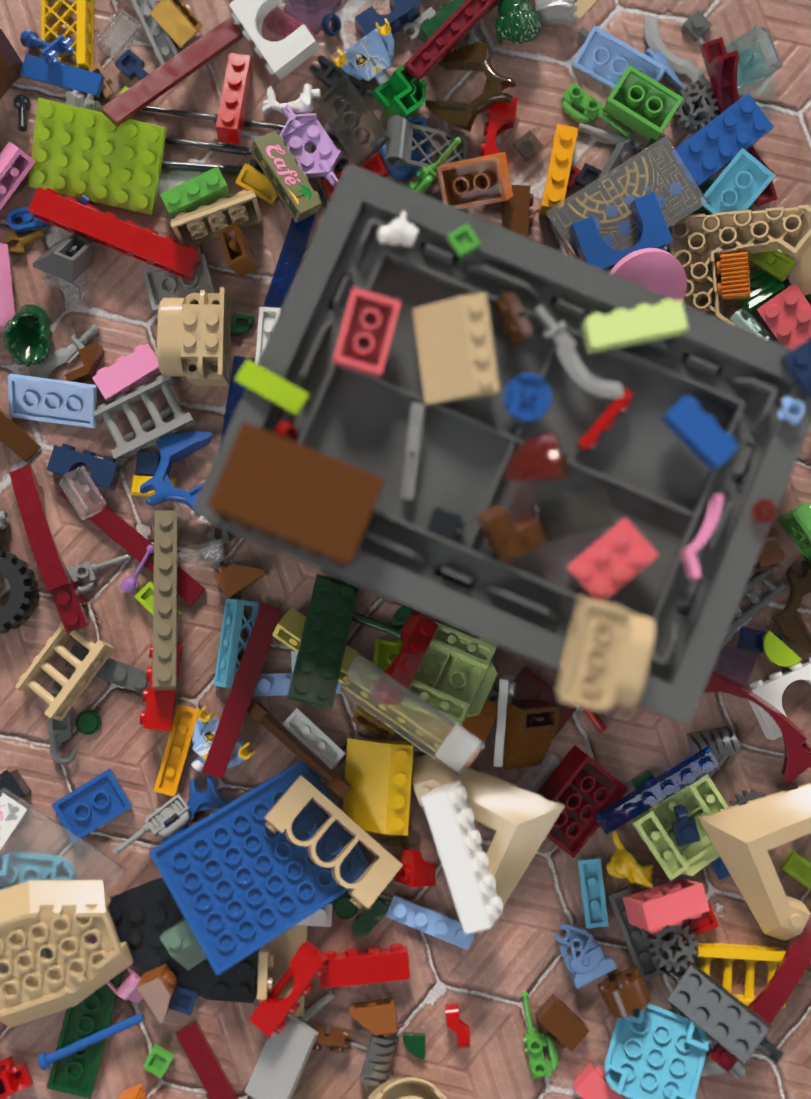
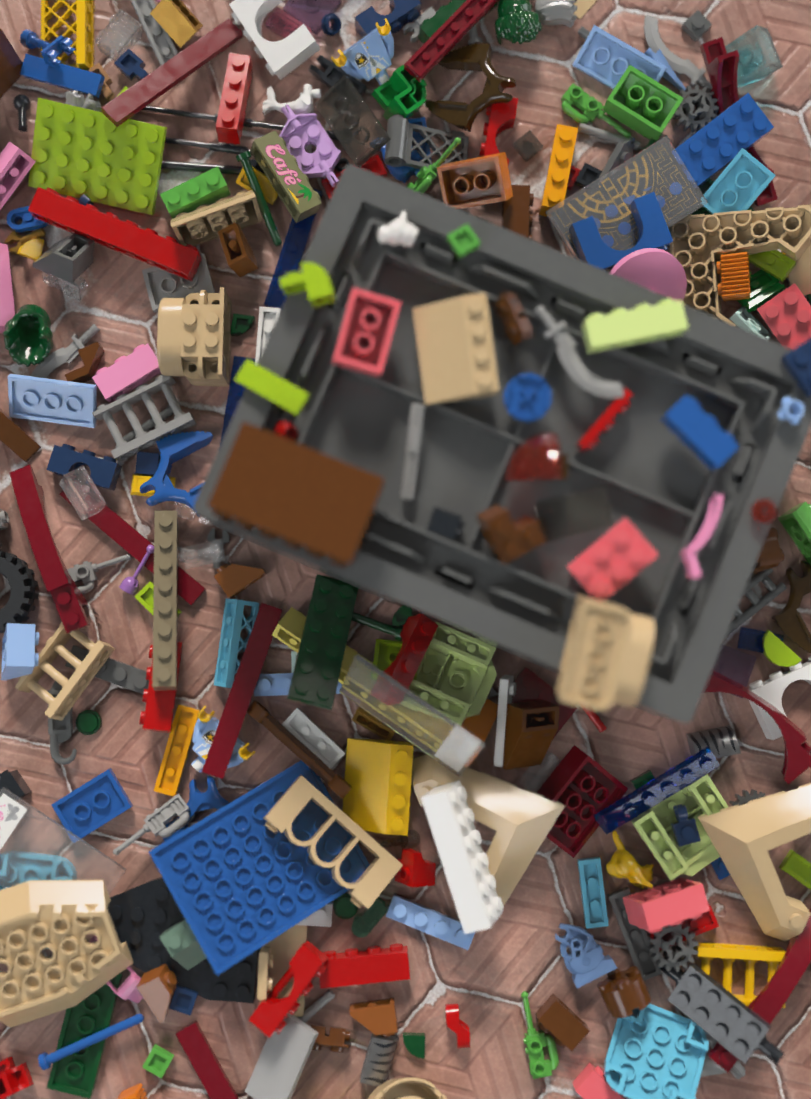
(19, 650): none -> light blue slope
(32, 249): none -> yellow tile
(244, 159): none -> dark green bar
(313, 280): none -> lime brick

